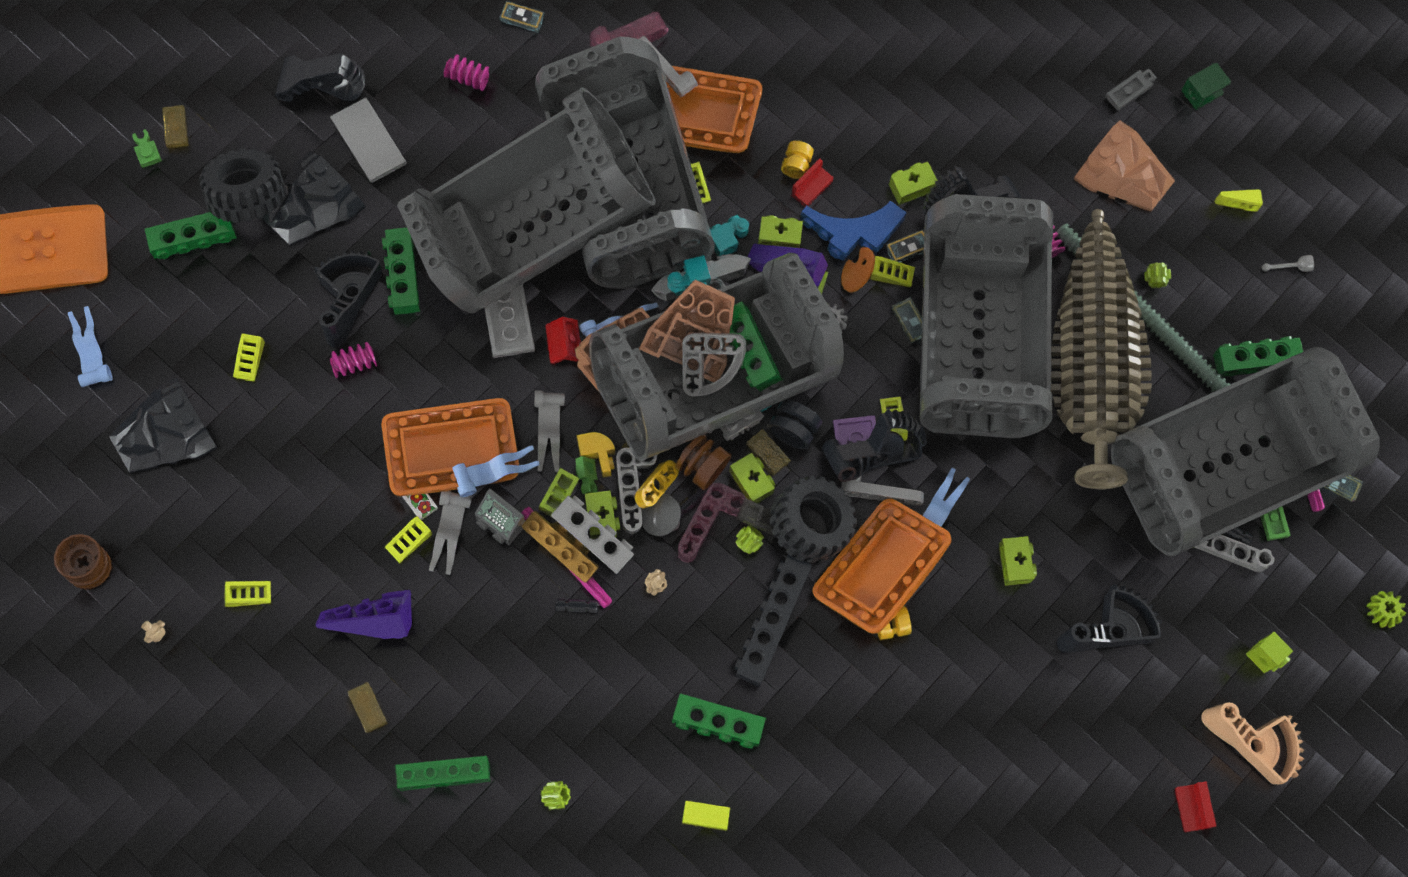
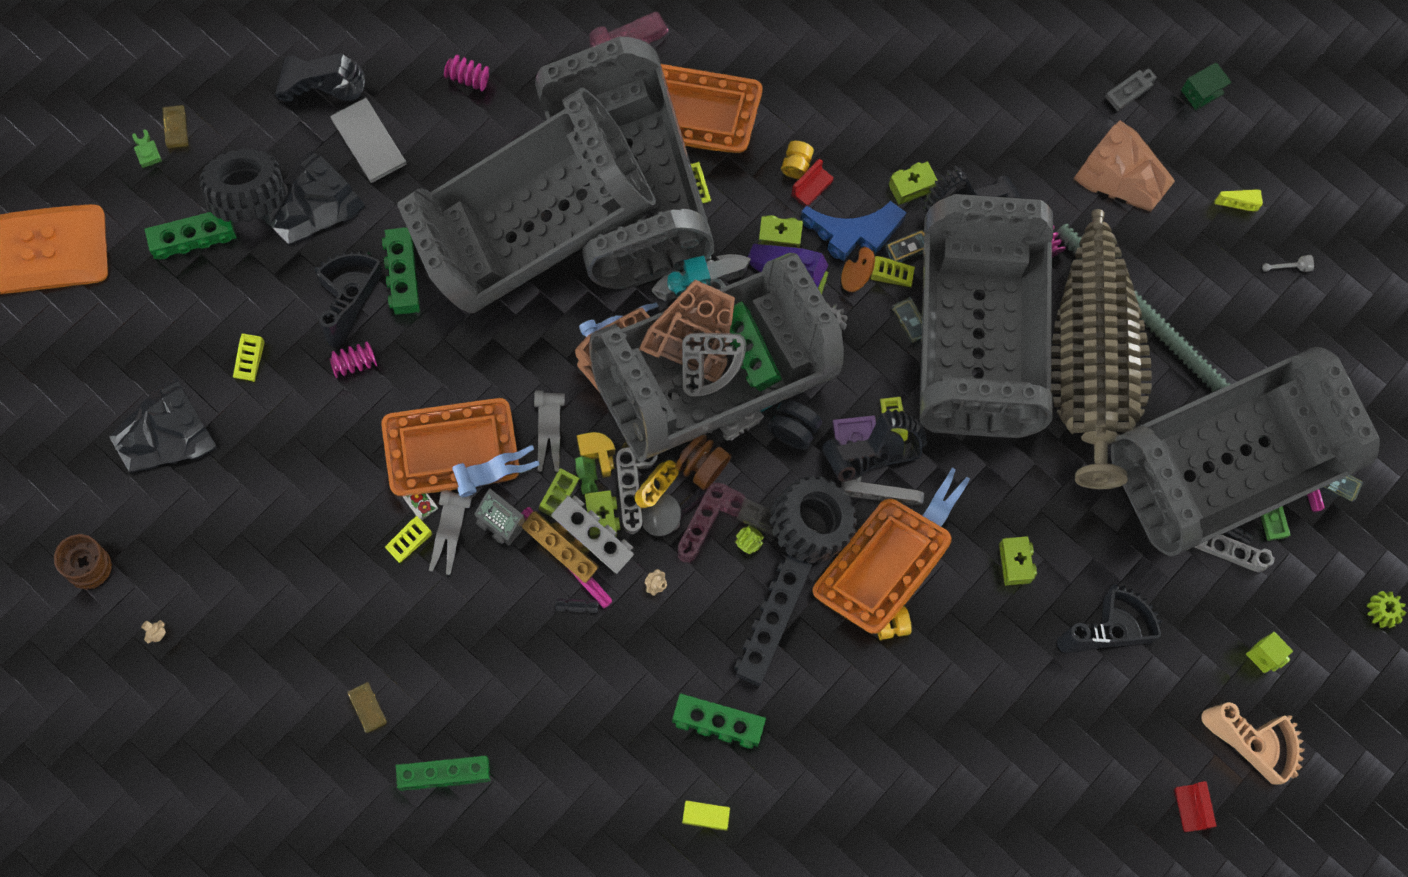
(89, 353): light blue flag -> none
(238, 601): neon yellow slope -> none
(378, 618): dark purple wedge -> none
(509, 324): light grey tile -> none
(522, 16): tile -> none
(555, 795): lime gear -> none
(563, 339): red panel -> none
(679, 83): light grey beam -> none
(724, 235): teal brick -> none
(752, 467): lime brick -> none
(768, 452): clear yellow plate -> none
(1157, 275): lime gear -> none
(1228, 365): green brick -> none

